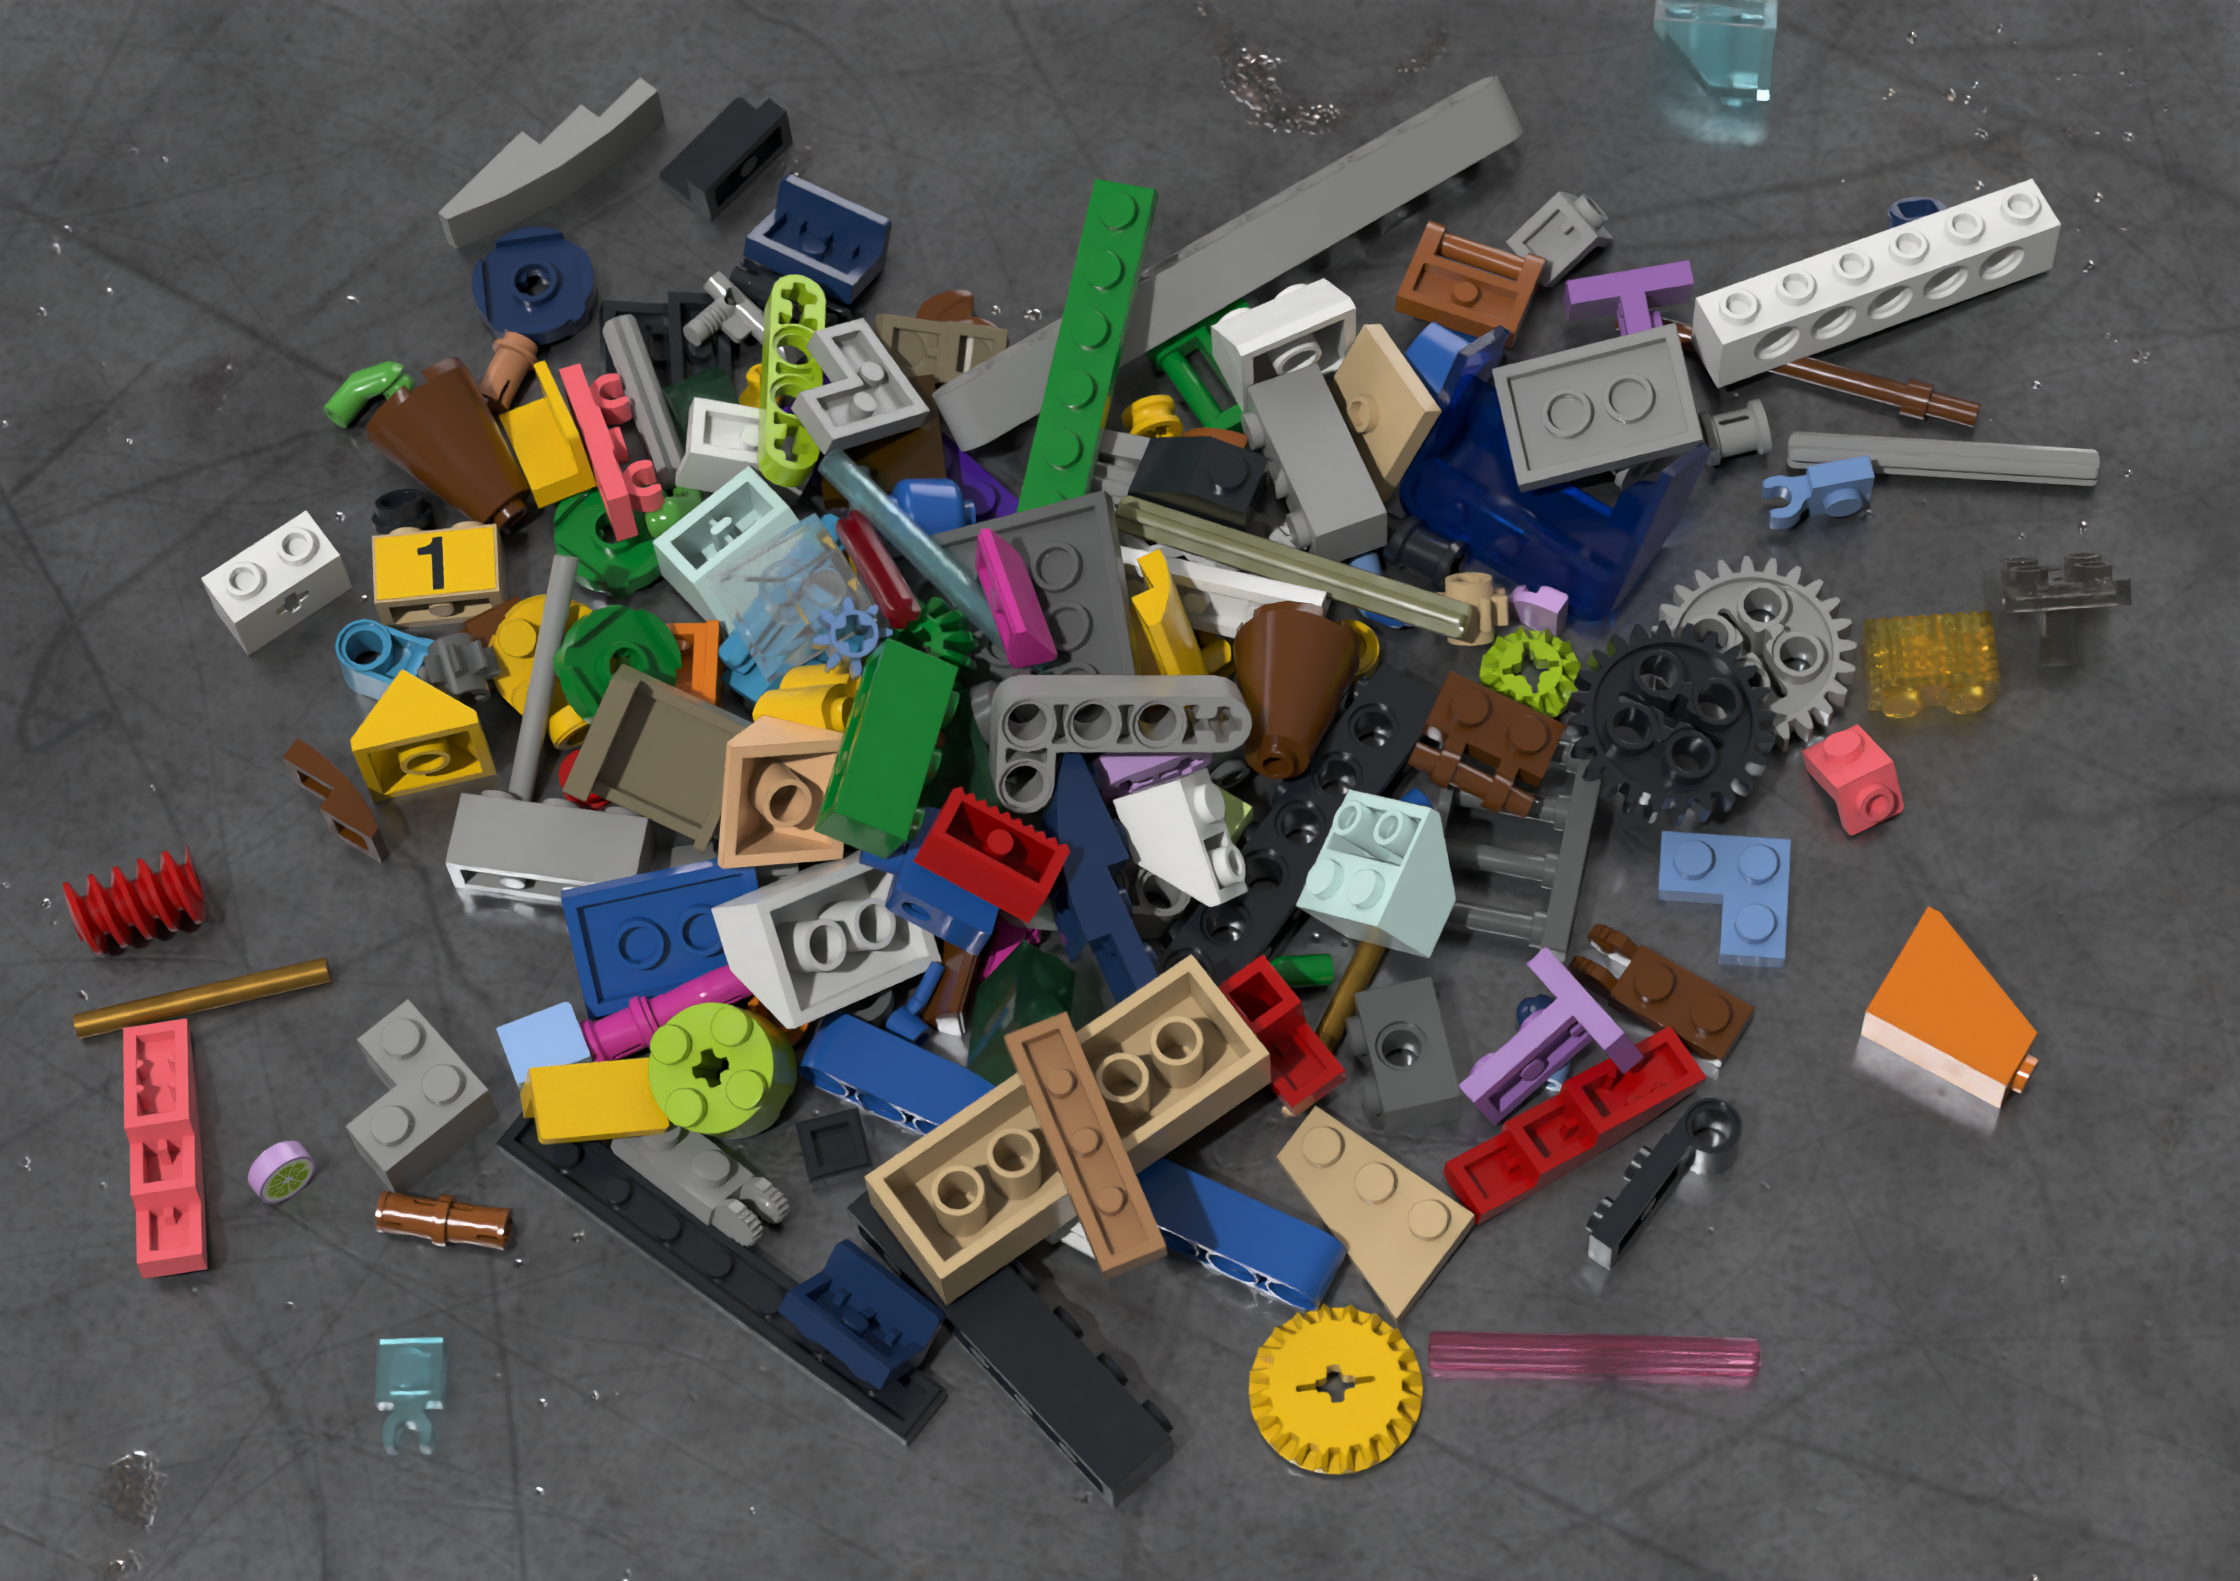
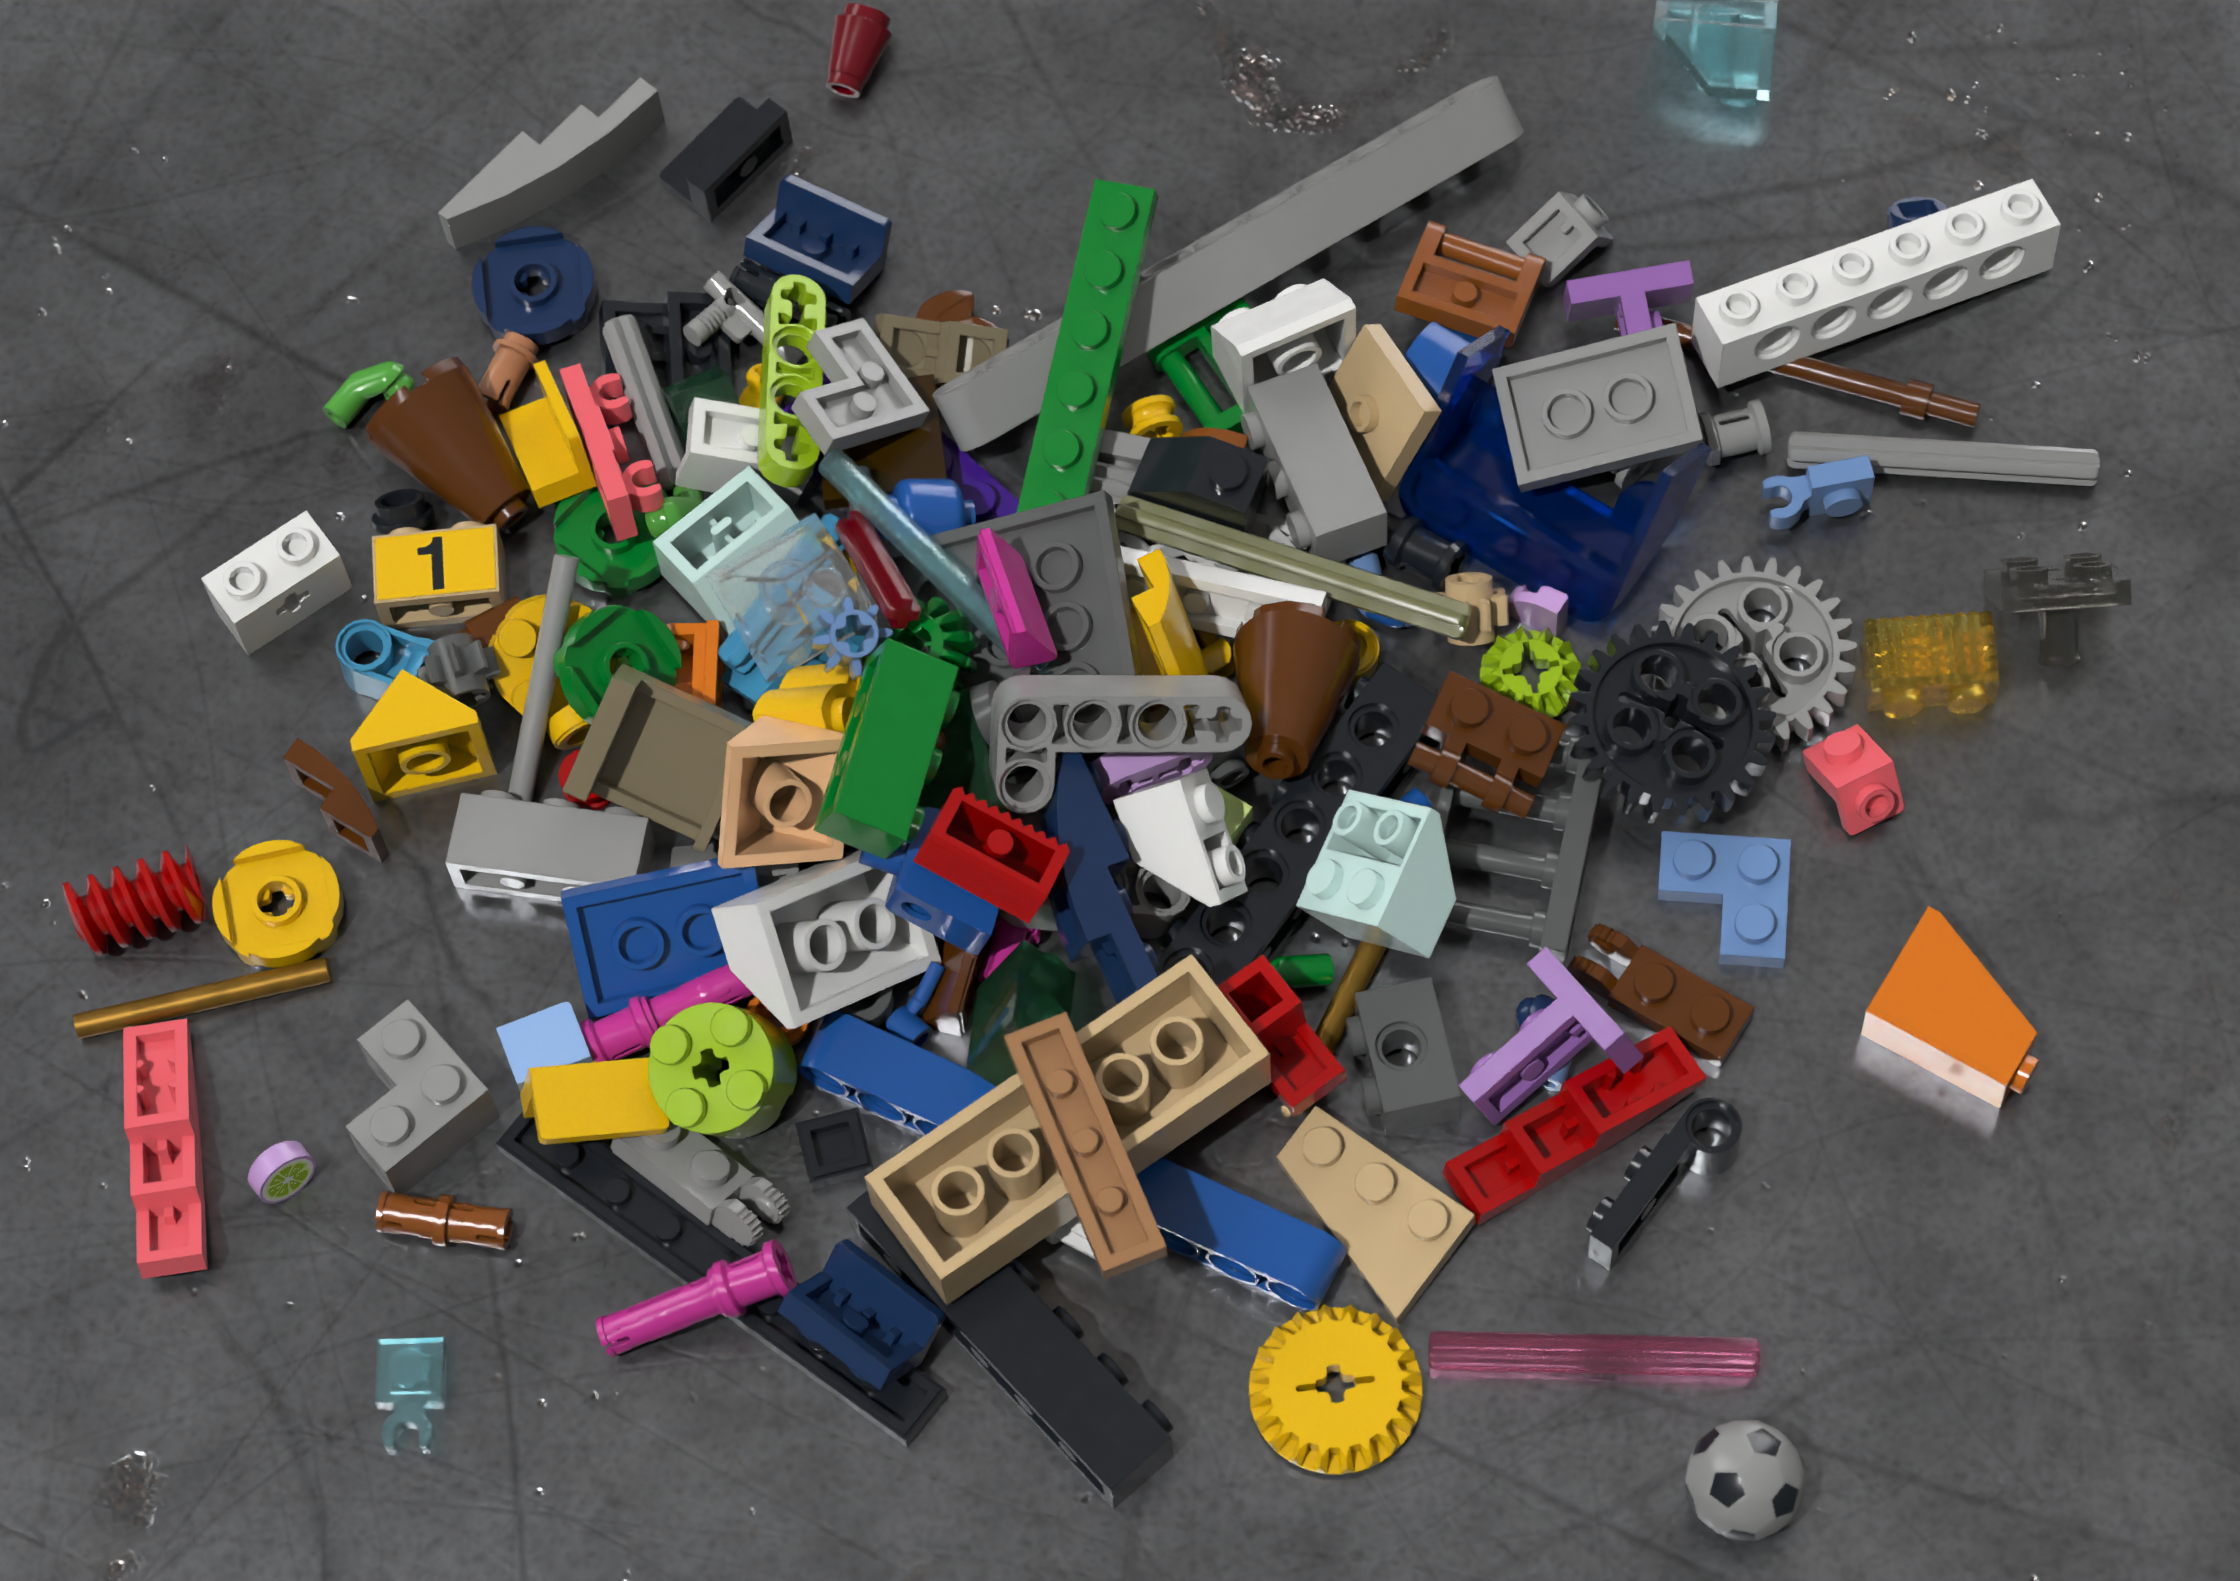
(283, 939): none -> yellow plate
(724, 1290): none -> dark pink pin
(856, 47): none -> dark red cone
(1745, 1480): none -> light grey piece

